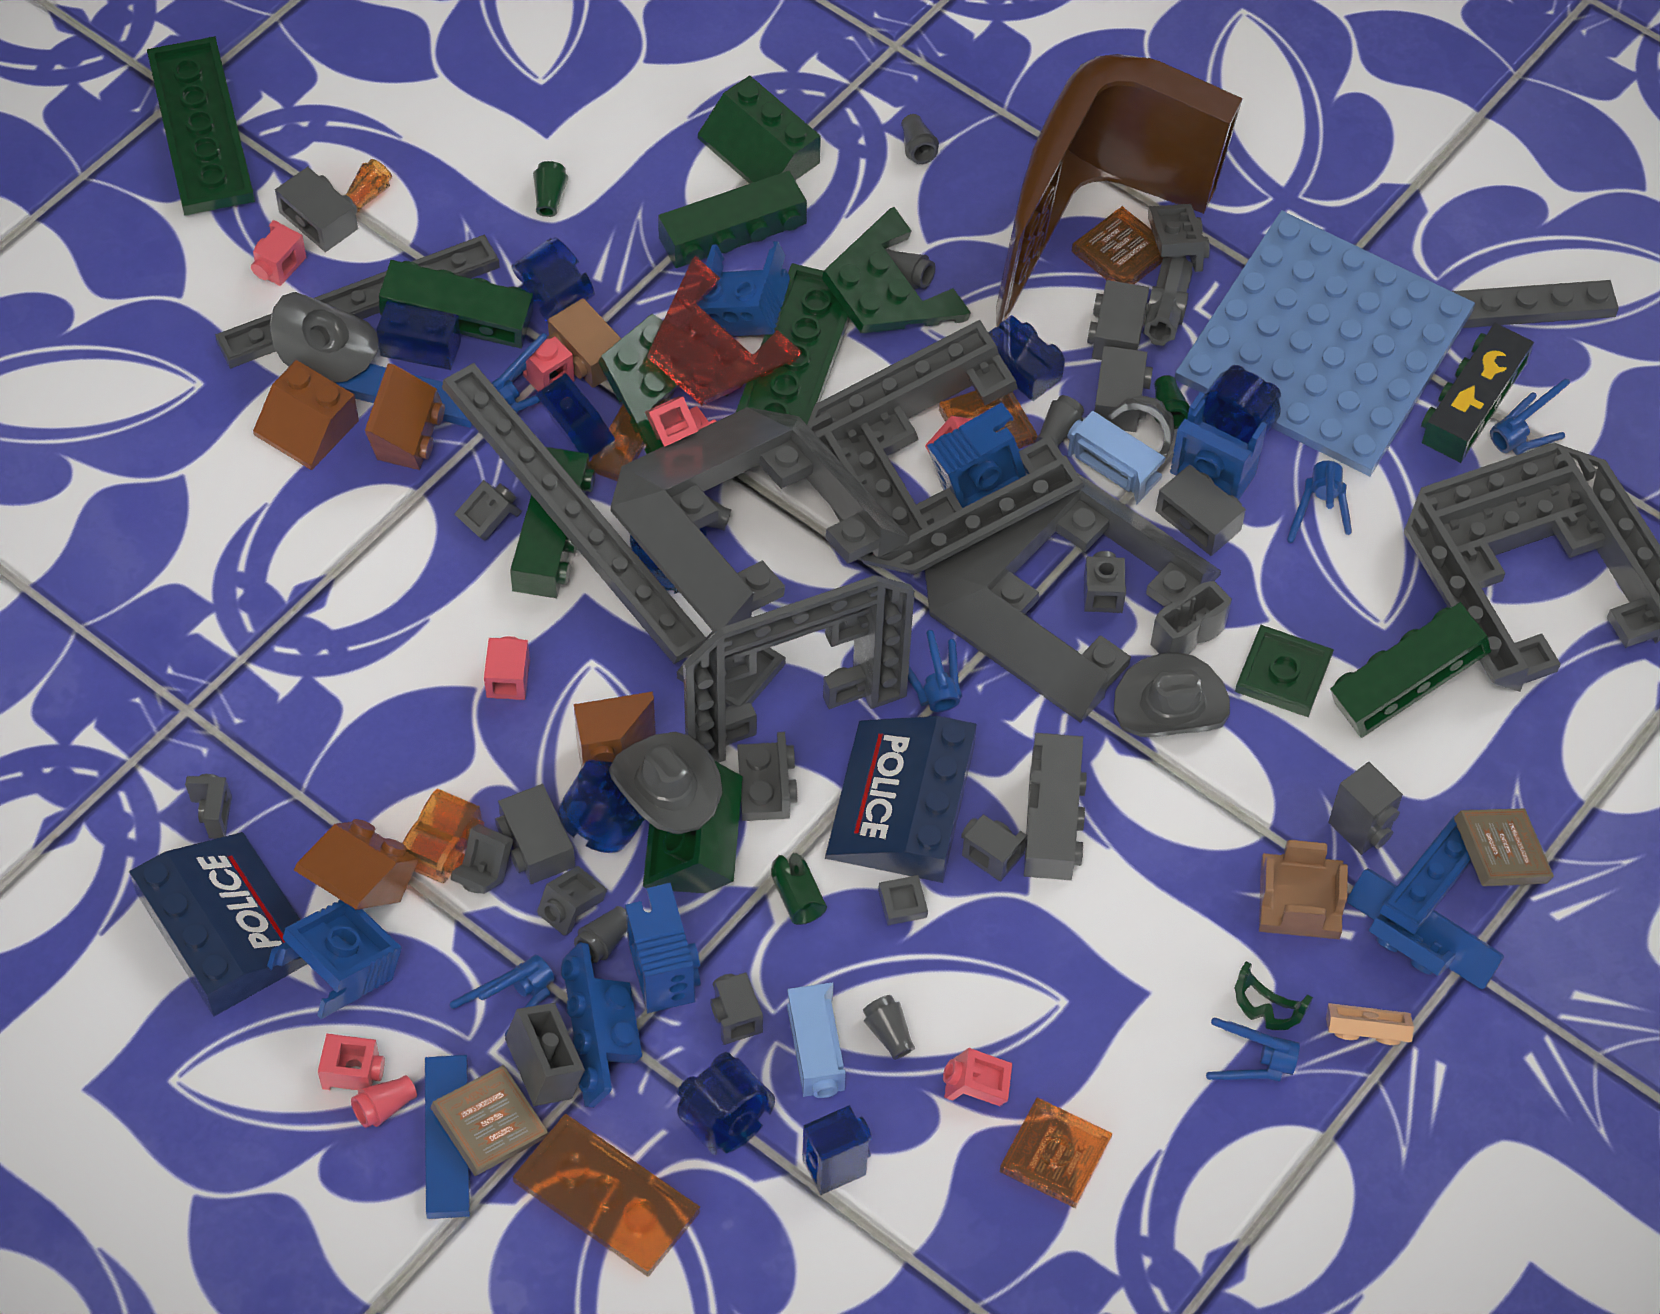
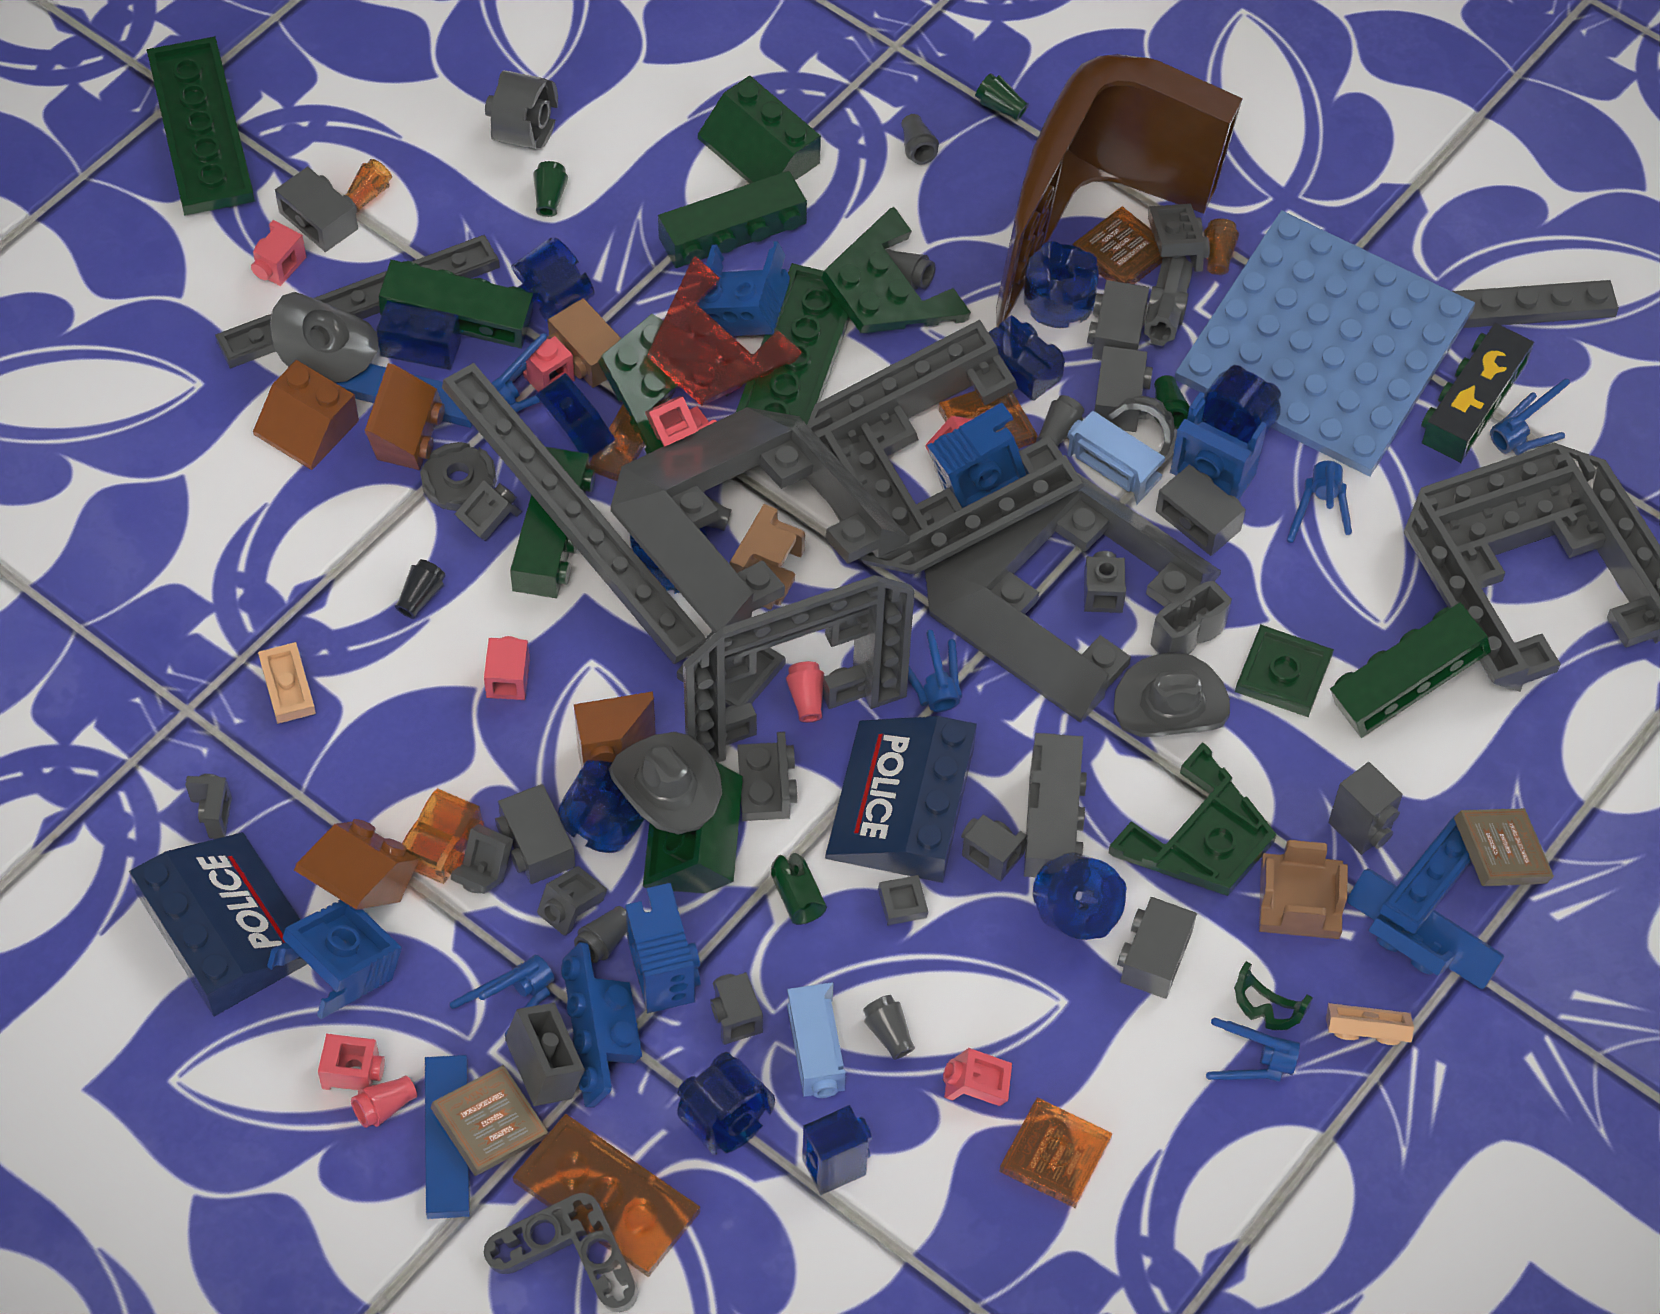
(286, 682): none -> light nougat plate
(420, 587): none -> black cone
(449, 459): none -> dark grey tile
(522, 109): none -> dark grey brick
(567, 1233): none -> dark grey beam
(771, 542): none -> medium nougat panel
(806, 688): none -> coral cone
(1001, 97): none -> dark green cone
(1061, 284): none -> clear blue brick
(1101, 899): none -> clear blue brick
(1157, 947): none -> dark grey brick
(1217, 840): none -> dark green wing
(1222, 242): none -> clear orange cone

